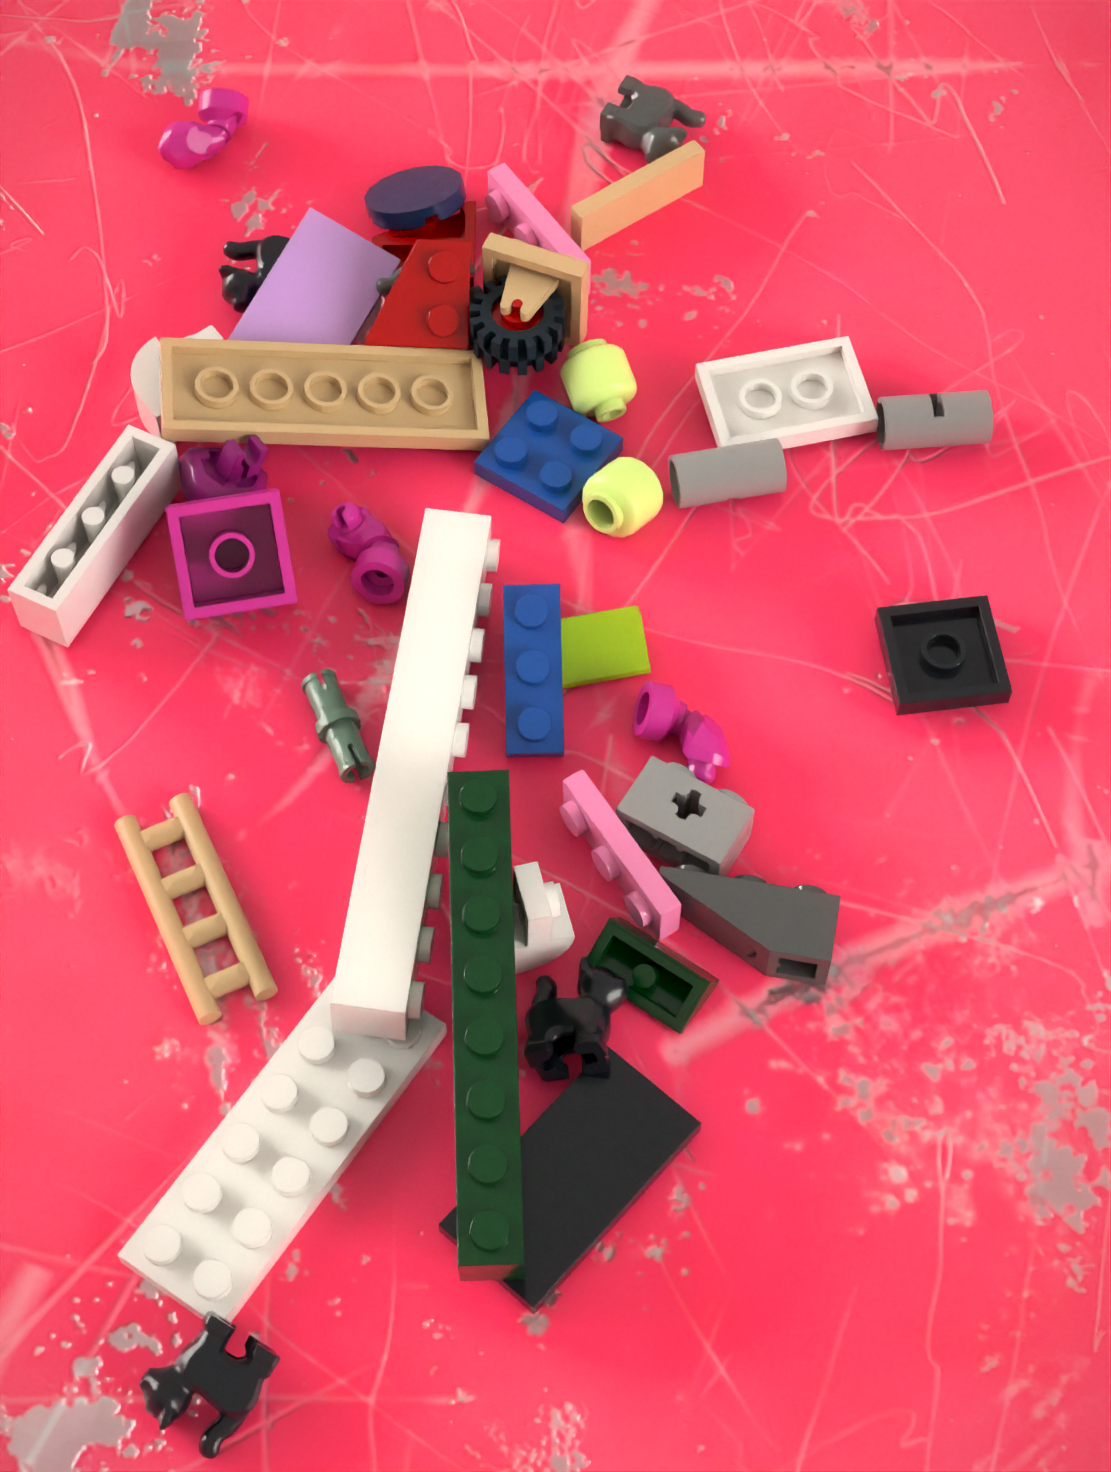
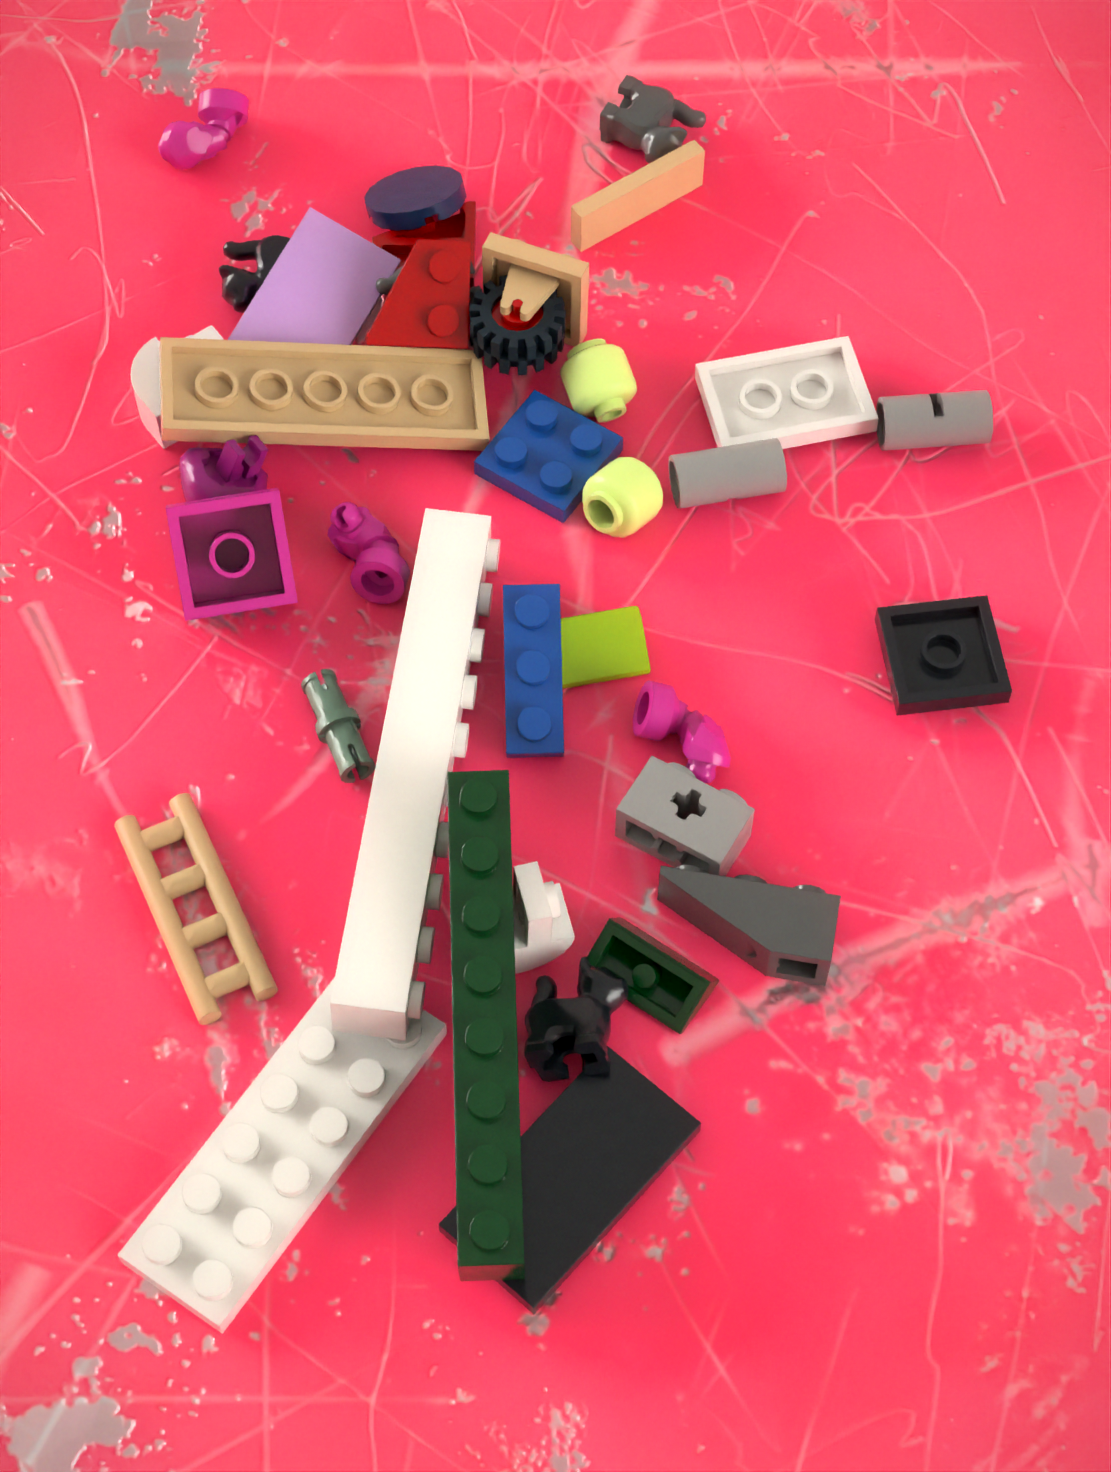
(96, 536): brick -> none
(215, 1374): black animal -> none
(525, 216): bright pink plate -> none
(619, 856): bright pink plate -> none

